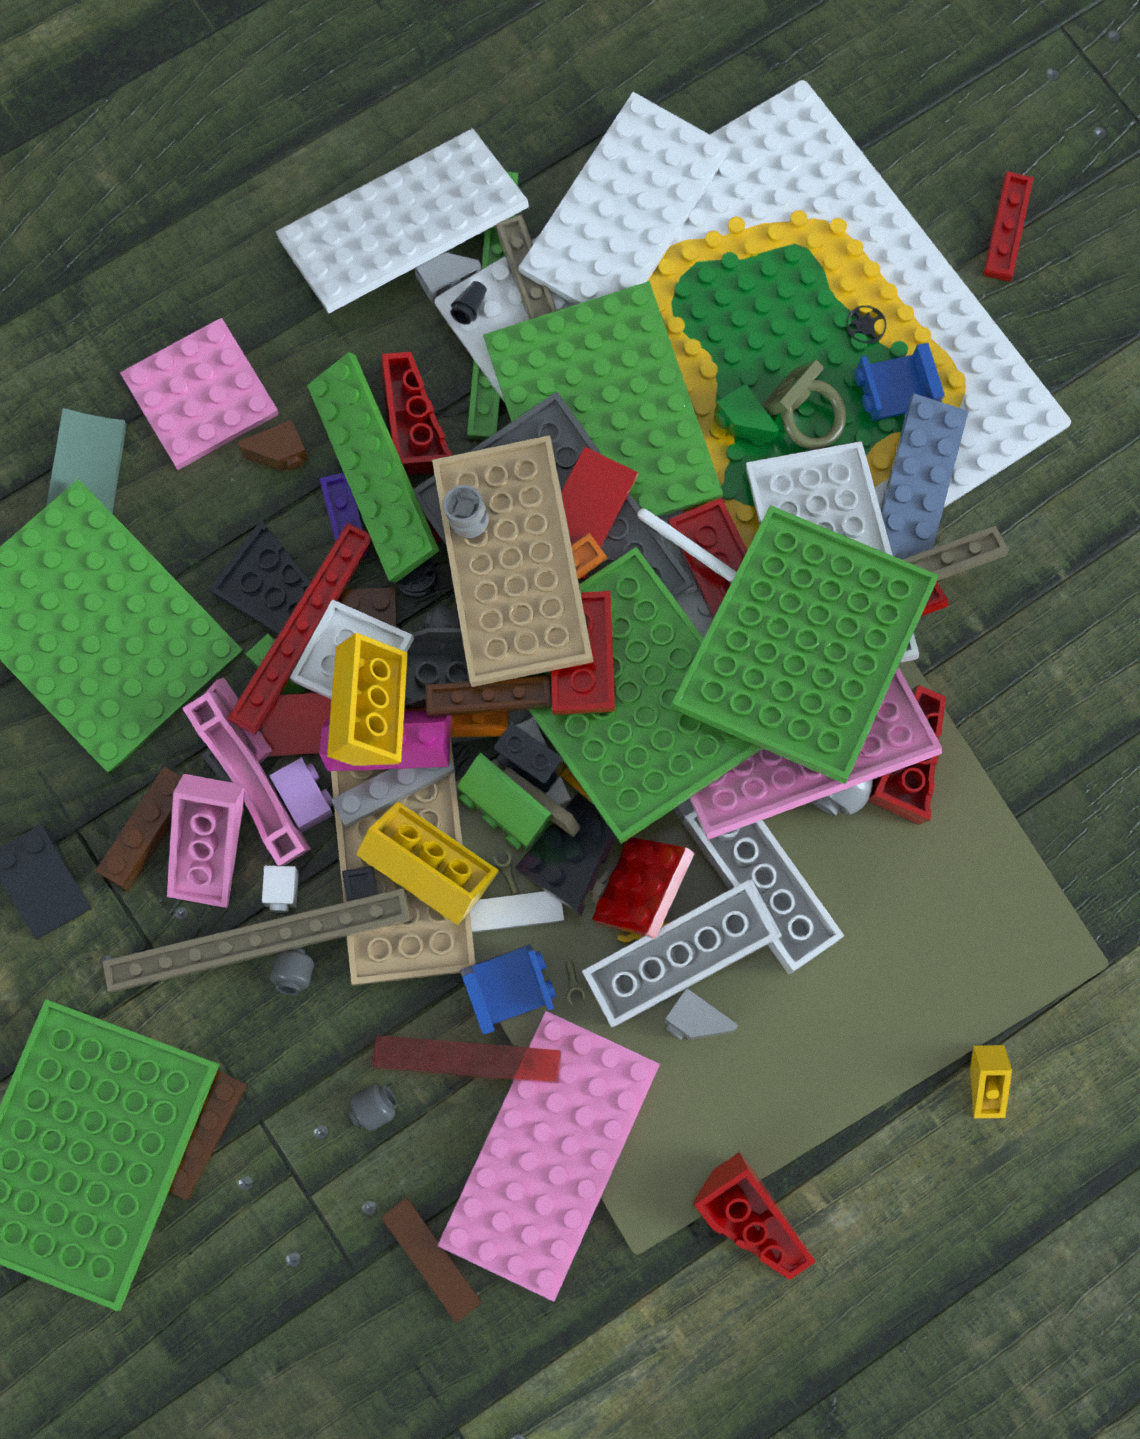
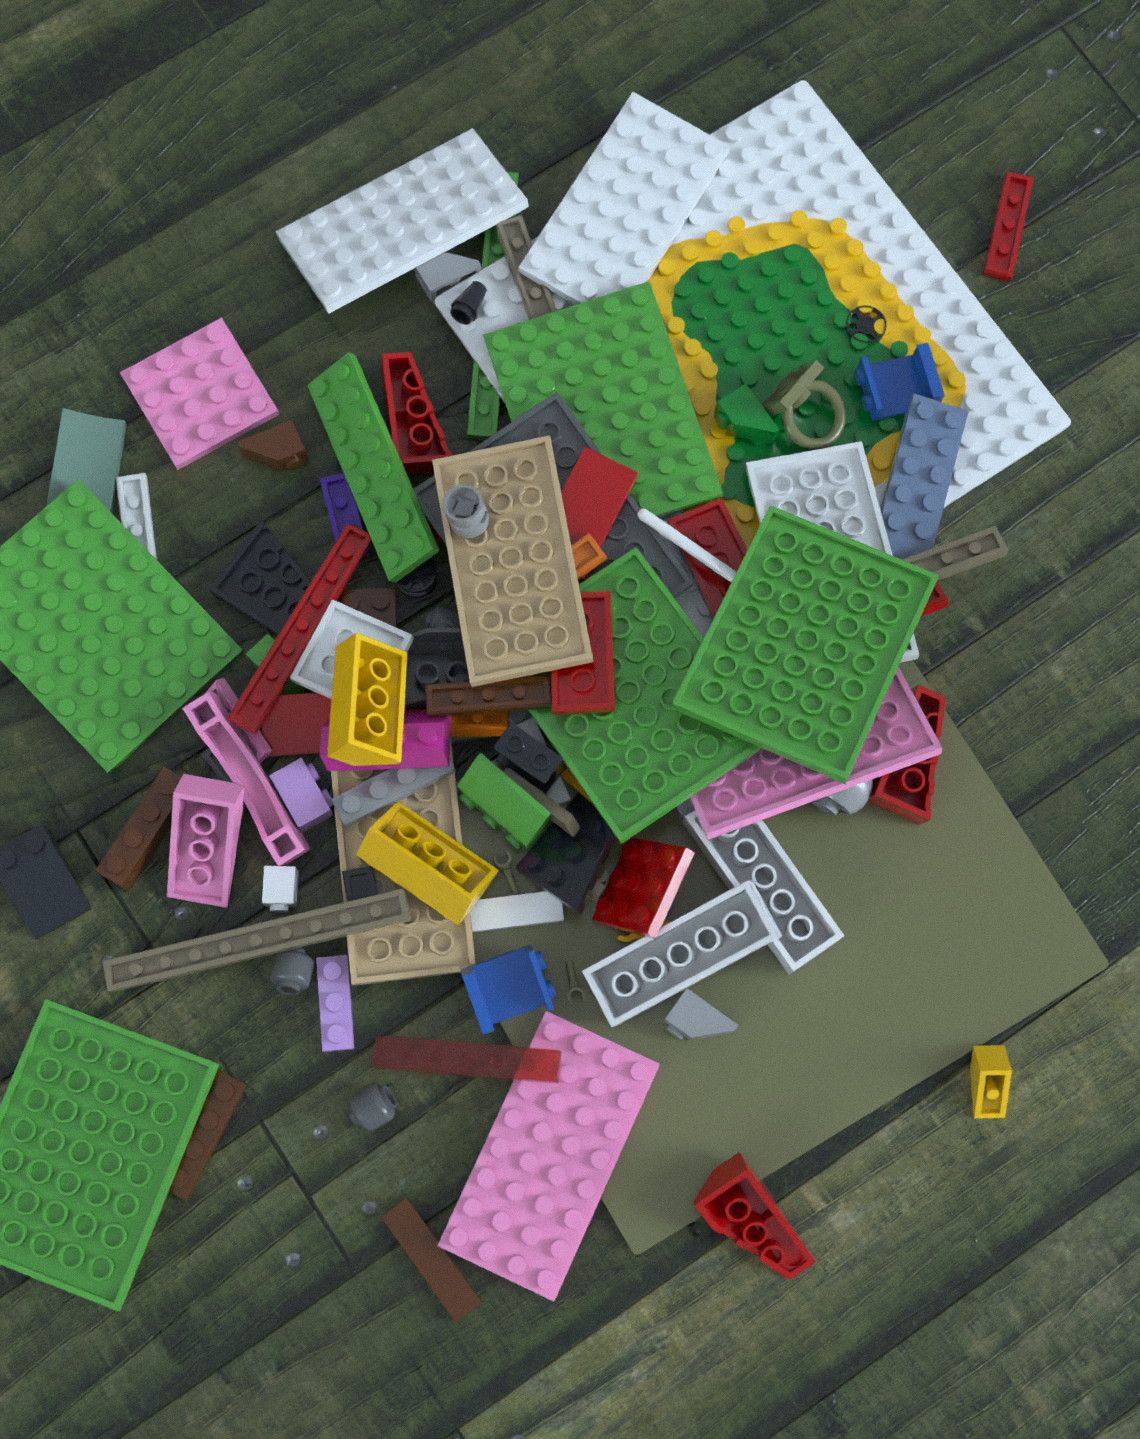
(136, 509): none -> white tile
(335, 1003): none -> lavender plate

